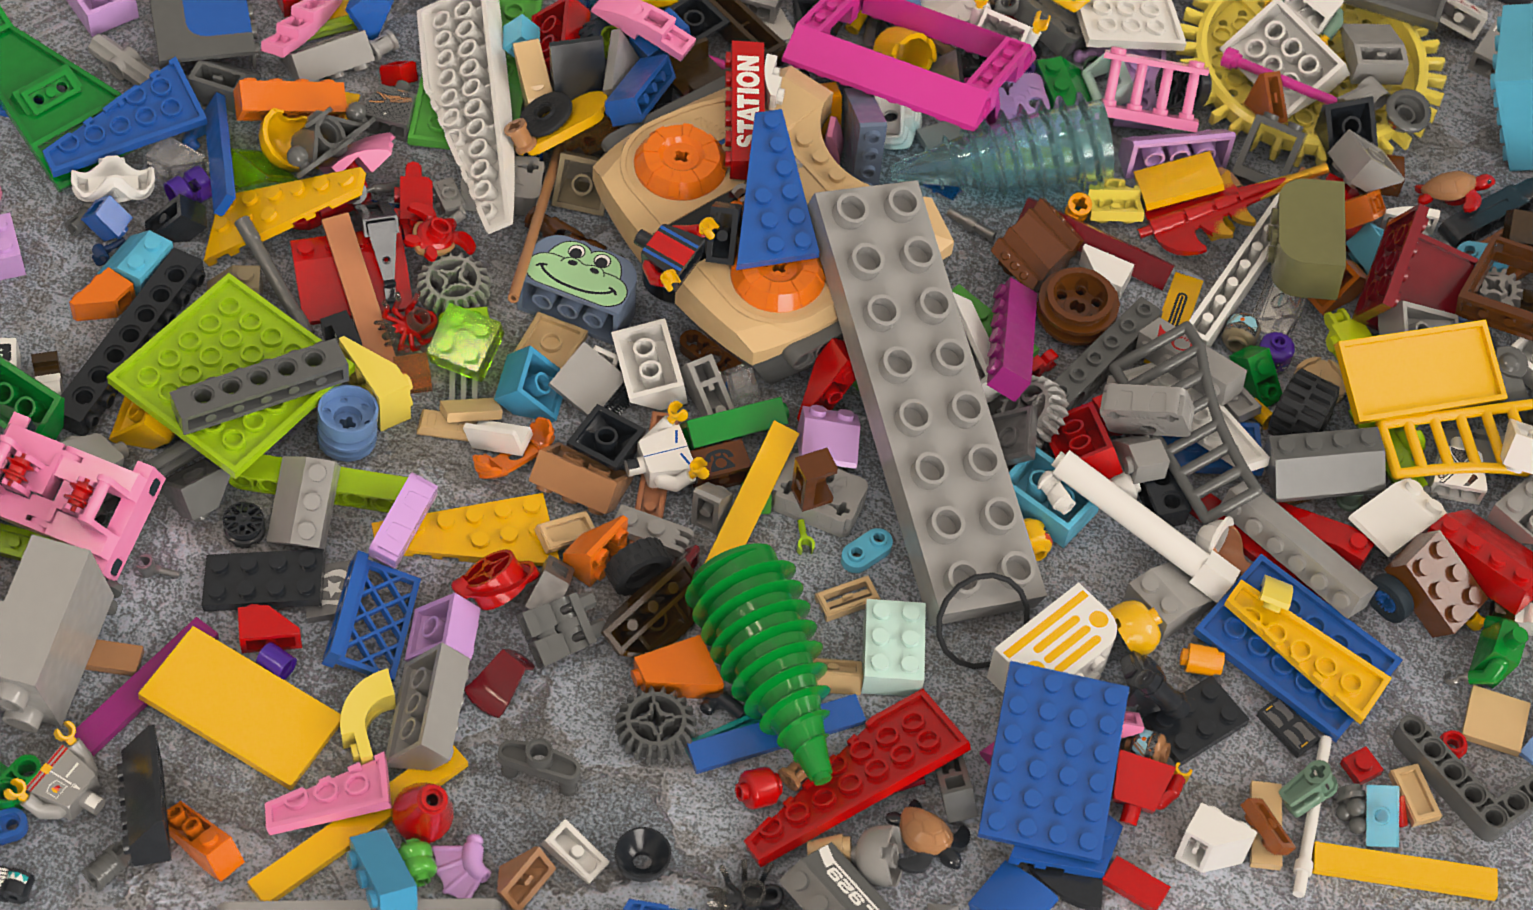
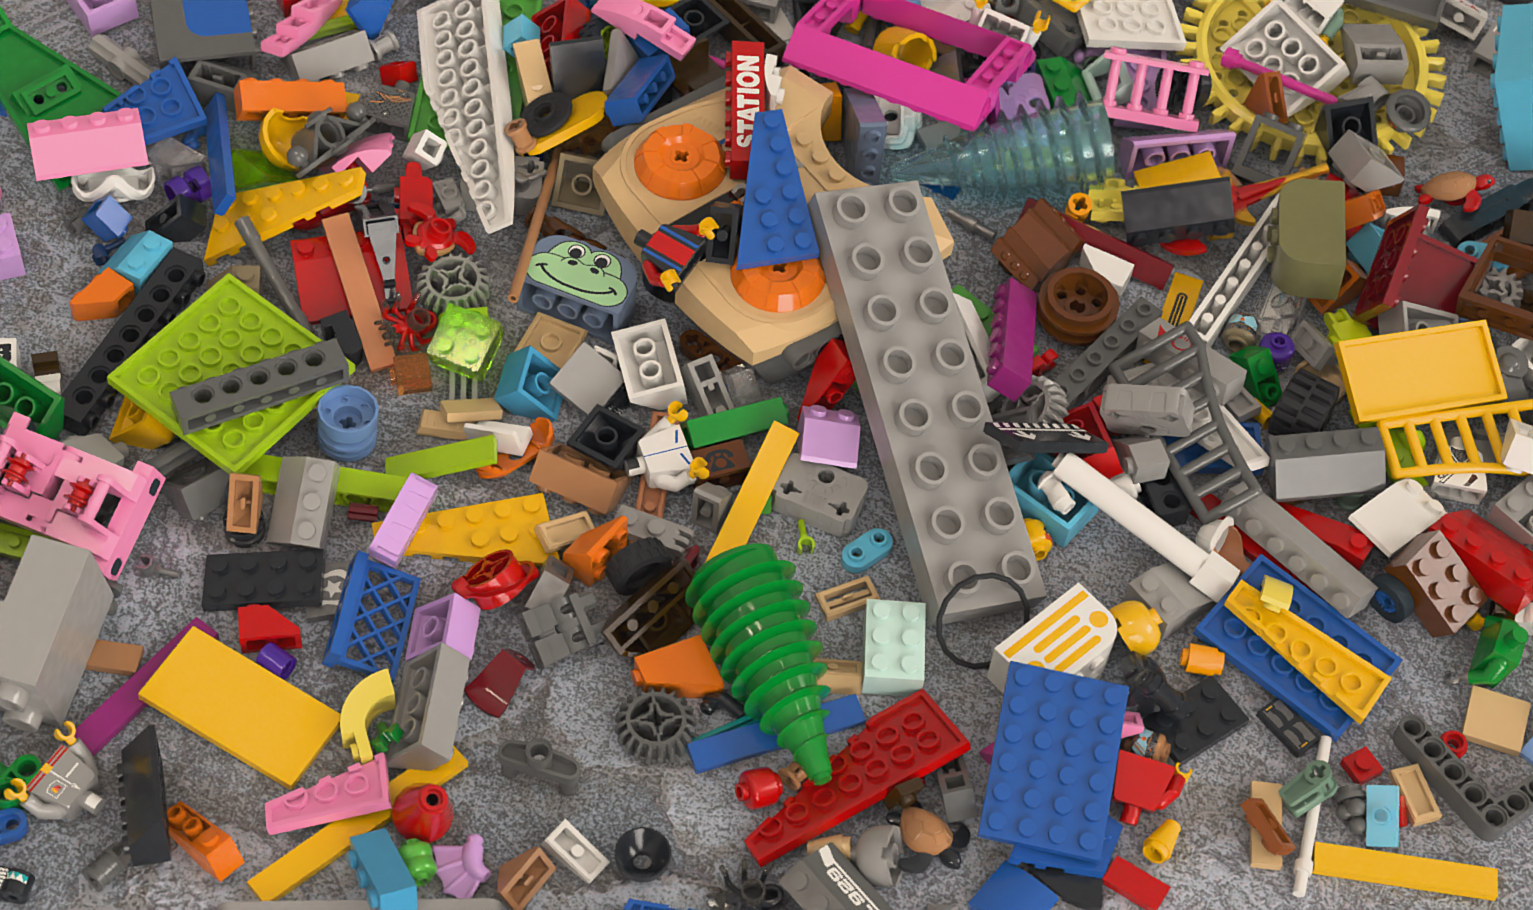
(87, 144): none -> bright pink slope
(244, 502): none -> medium nougat slope
(363, 512): none -> dark red piece
(382, 380): light yellow slope -> none
(386, 735): none -> green bar
(425, 149): none -> white brick
(445, 458): none -> lime tile
(523, 182): none -> flat silver hand
(809, 479): reddish brown panel -> none
(834, 139): bright pink slope -> none
(904, 794): none -> dark brown plate
(1045, 437): none -> black tile
(1161, 842): none -> yellow cone
(1178, 211): none -> black slope
(1214, 840): white slope -> none
(1313, 346): none -> light grey hinge

